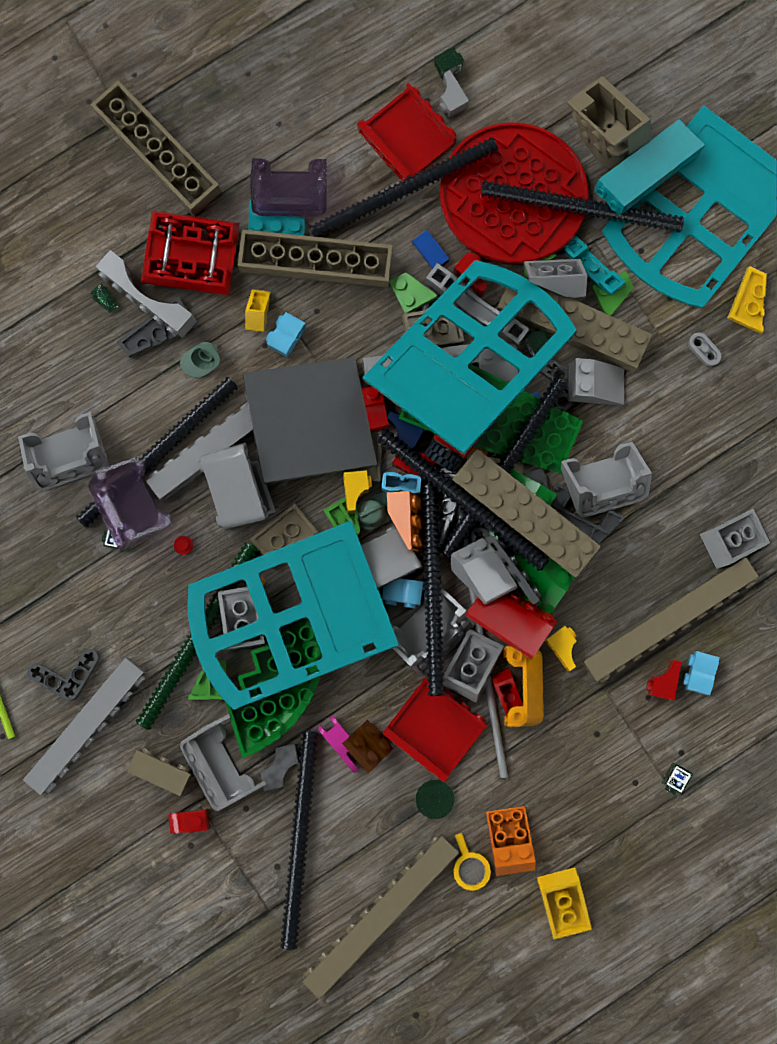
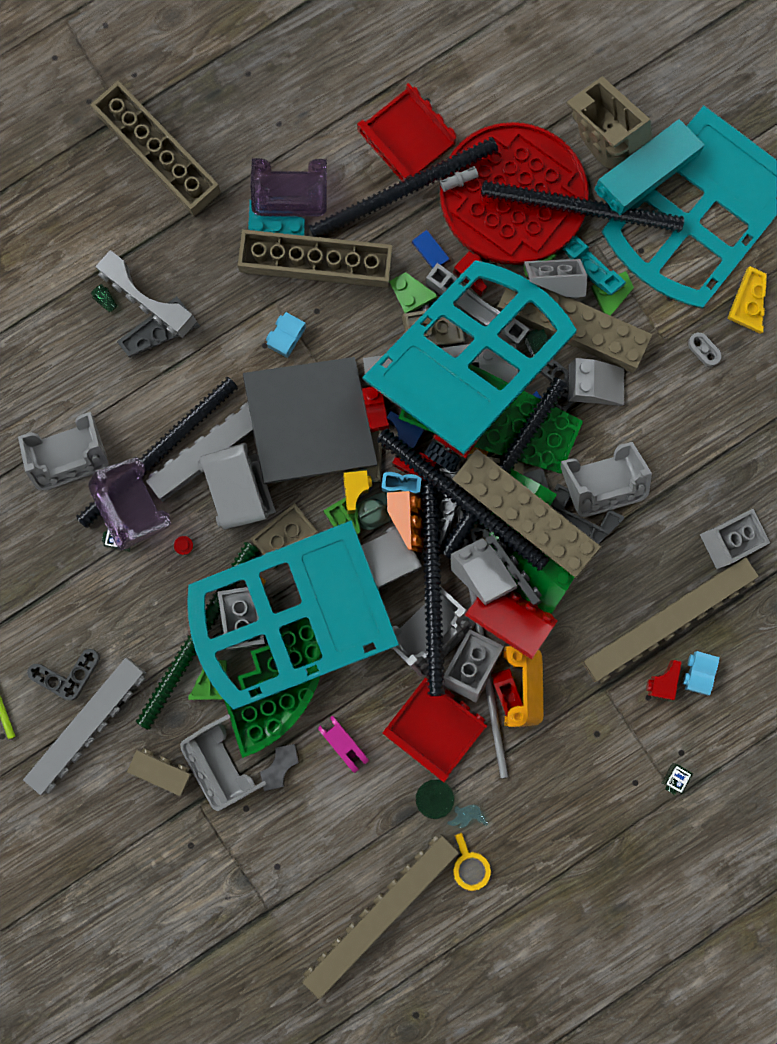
(189, 821): red arch -> none
(190, 253): red piece -> none
(200, 359): sand green piece -> none
(257, 310): yellow arch -> none
(299, 841): black piece -> none
(367, 746): reddish brown plate -> none
(403, 591): medium azure brick -> none
(448, 61): clear green brick -> none
(454, 99): light grey arch -> none
(459, 179): none -> light grey pin
(466, 814): none -> clear light blue piece
(510, 841): orange slope -> none
(561, 644): yellow arch -> none
(564, 903): yellow slope -> none

